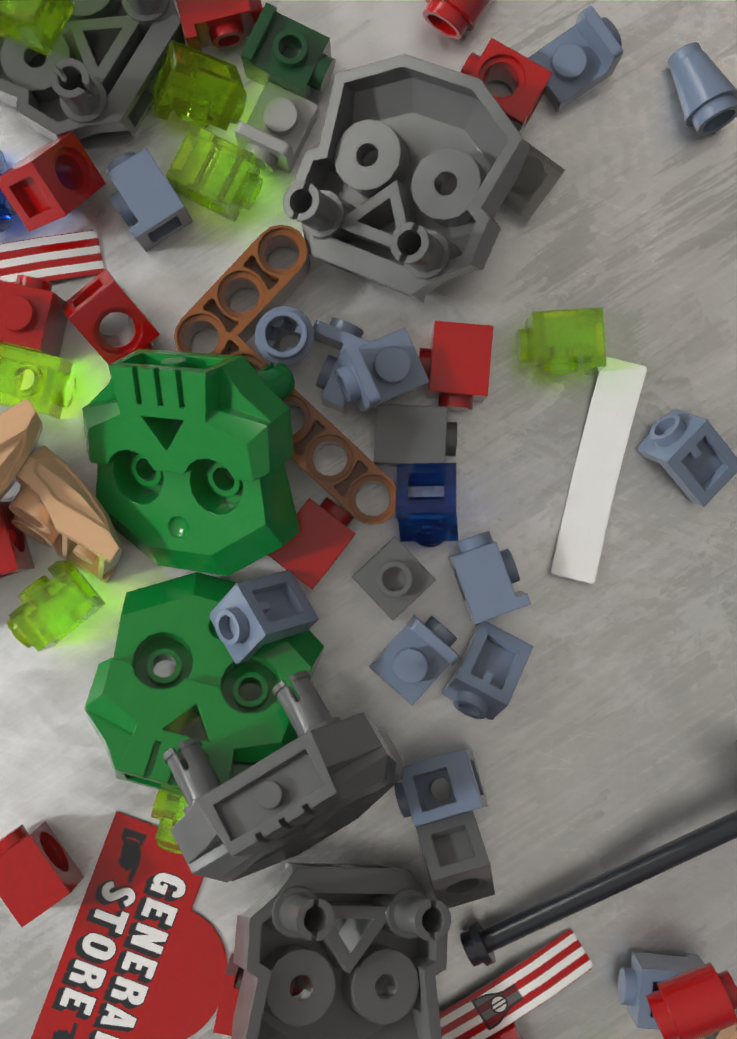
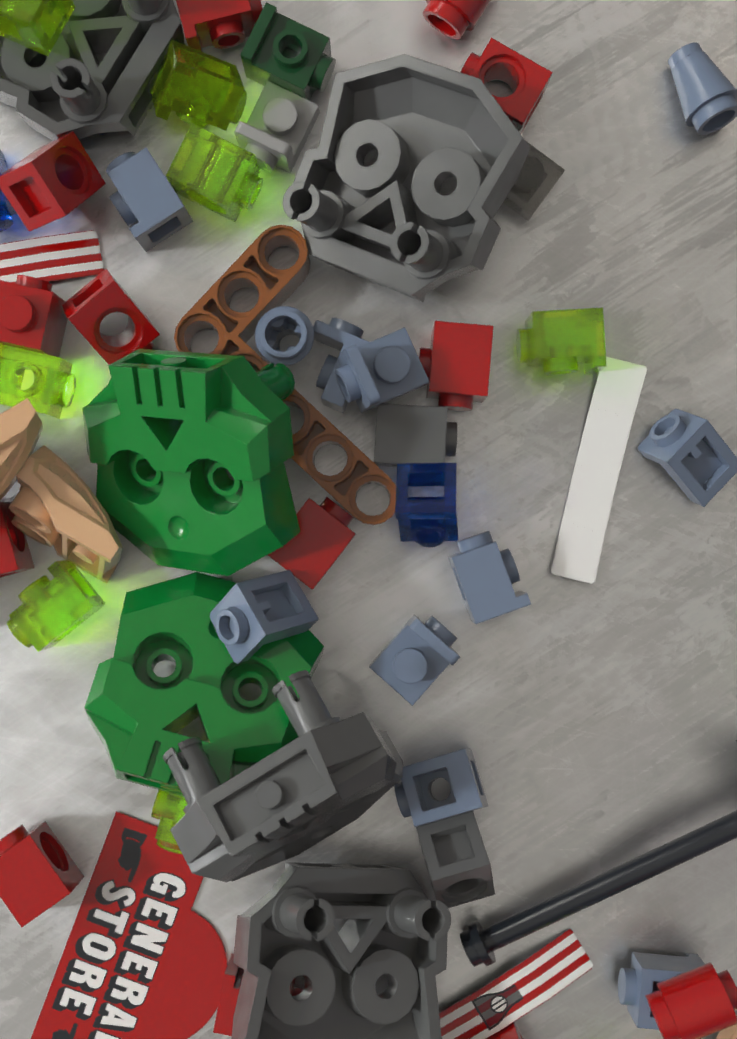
(393, 578): dark grey brick -> none
(487, 672): sand blue bracket -> none
(580, 57): sand blue bracket -> none

